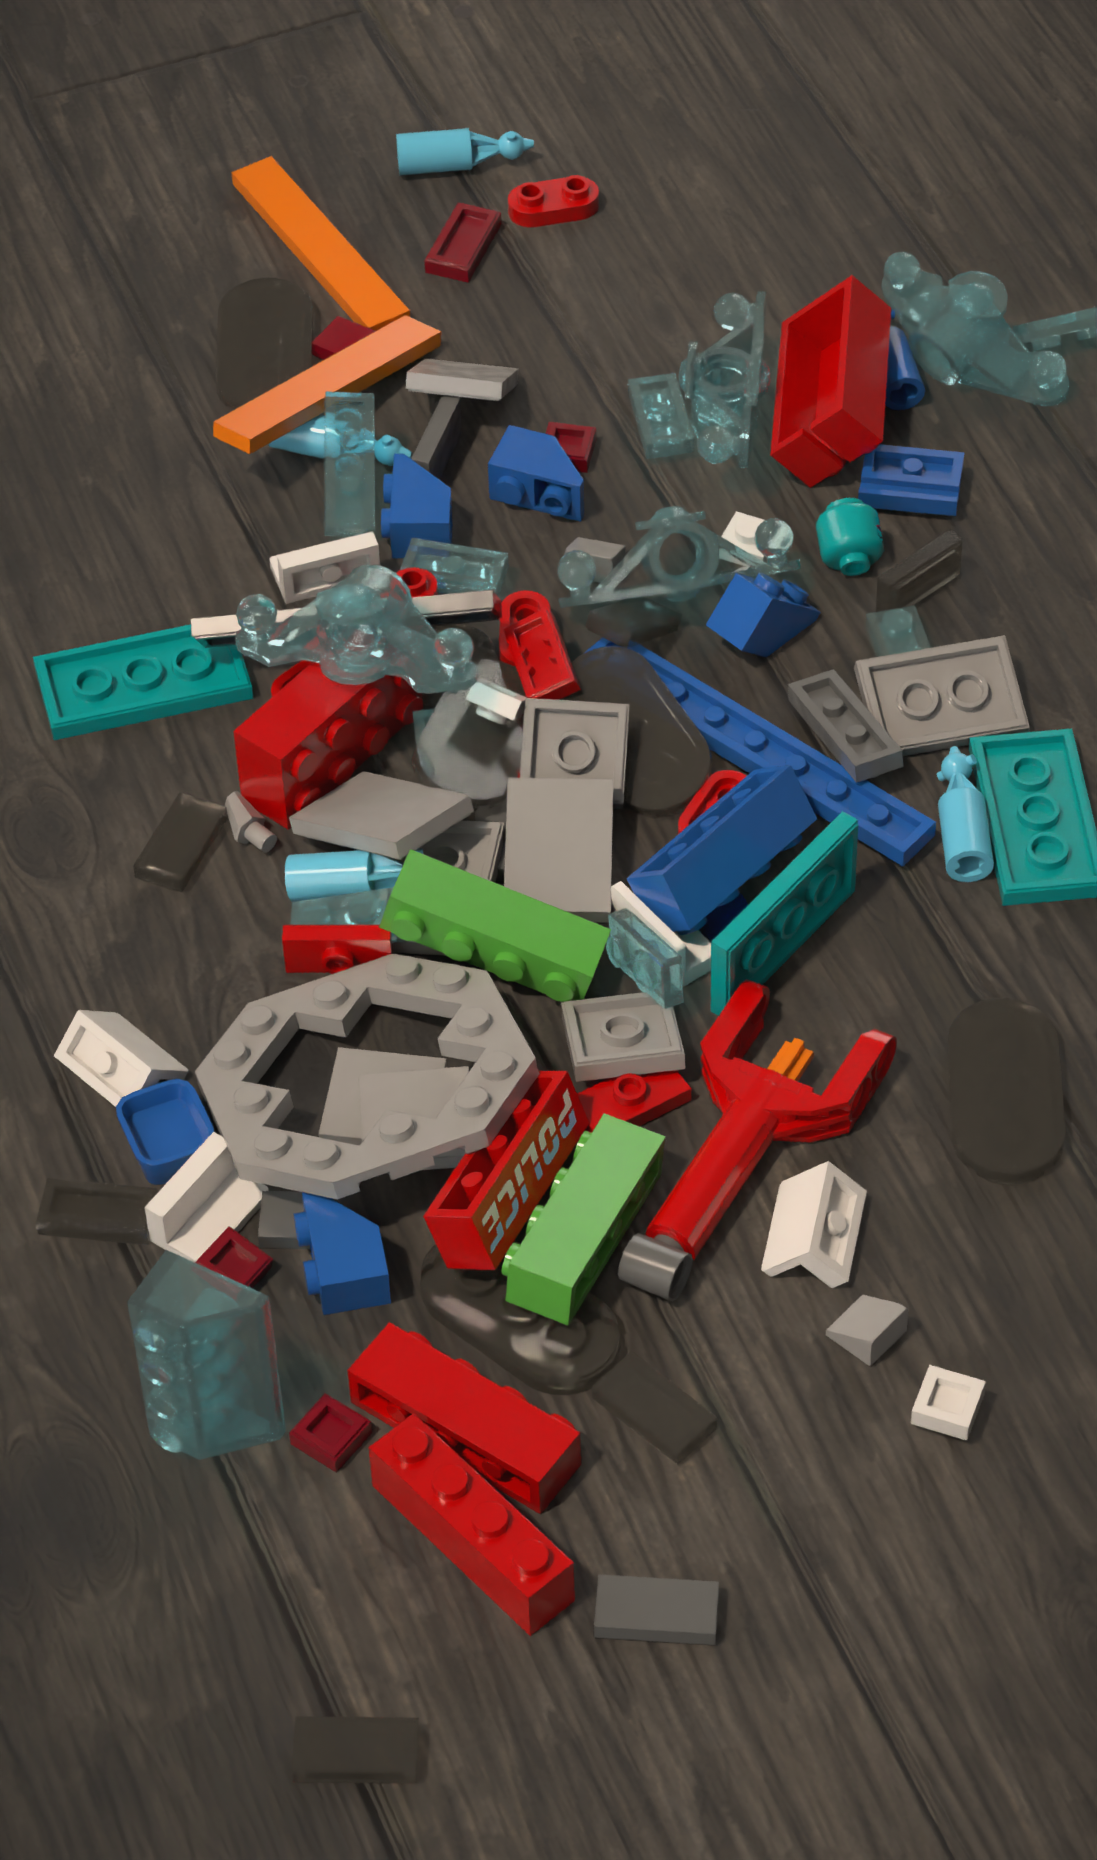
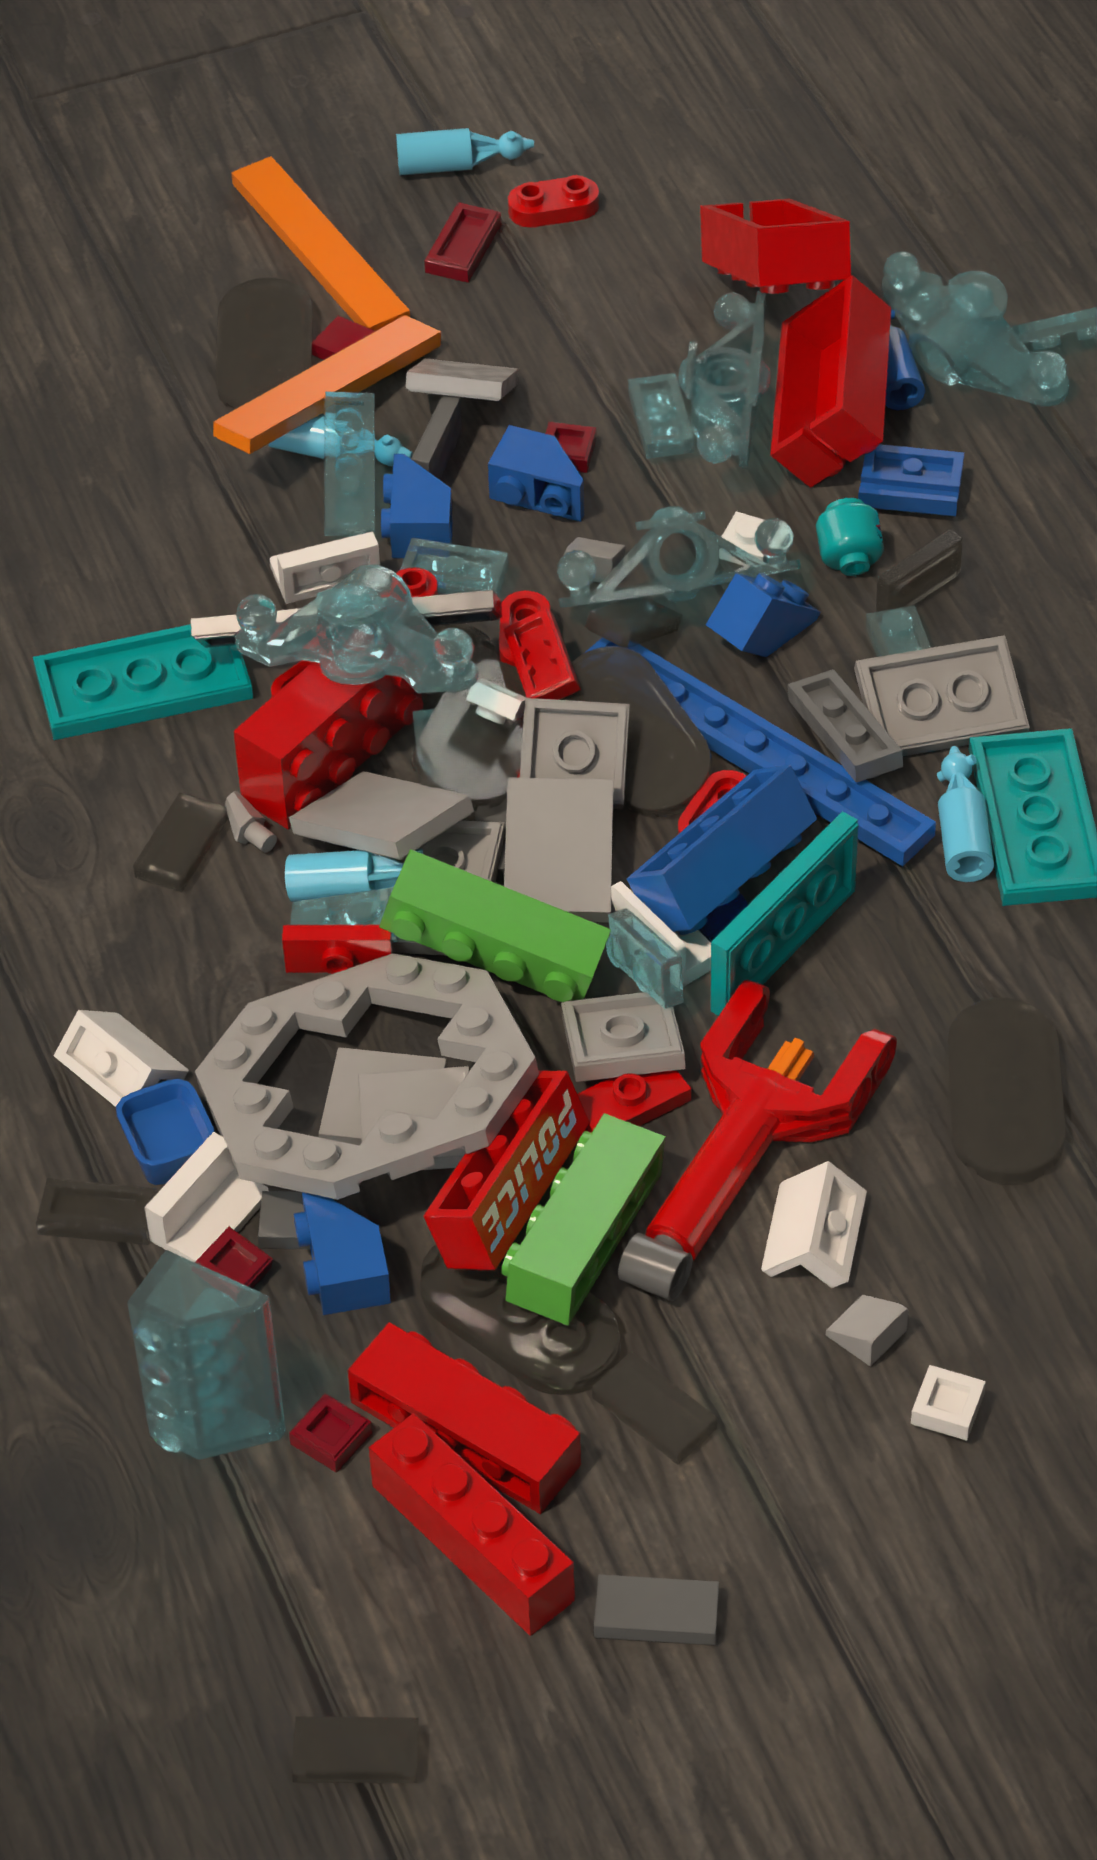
(778, 245): none -> red piece

